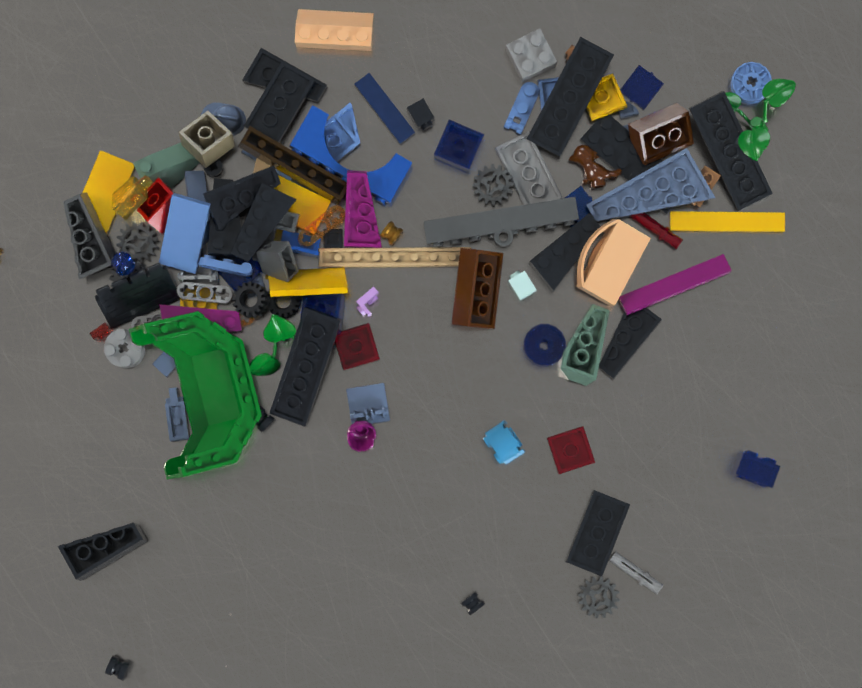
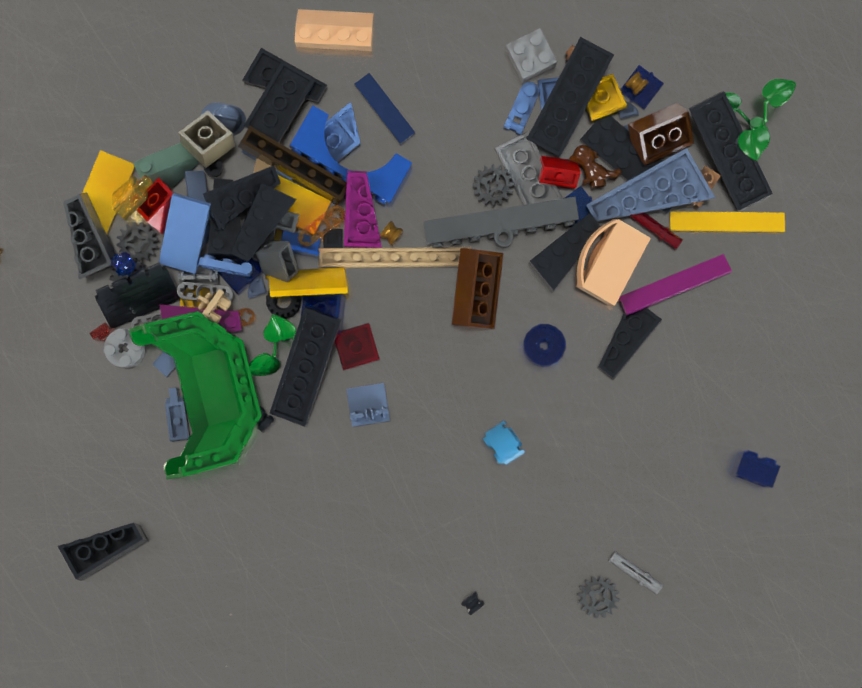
(117, 668): black wheel -> none
(218, 300): none -> tan hips
(261, 303): black tyre -> none
(361, 436): magenta hair -> none
(369, 297): lavender bracket -> none
(421, 115): black brick -> none
(458, 146): clear blue brick -> none
(521, 285): light aqua brick -> none
(559, 172): none -> red panel
(570, 450): dark red tile -> none
(584, 350): sand green wedge -> none
(598, 533): black plate -> none
(636, 83): none -> pearl gold wheel
(755, 73): medium blue wheel -> none

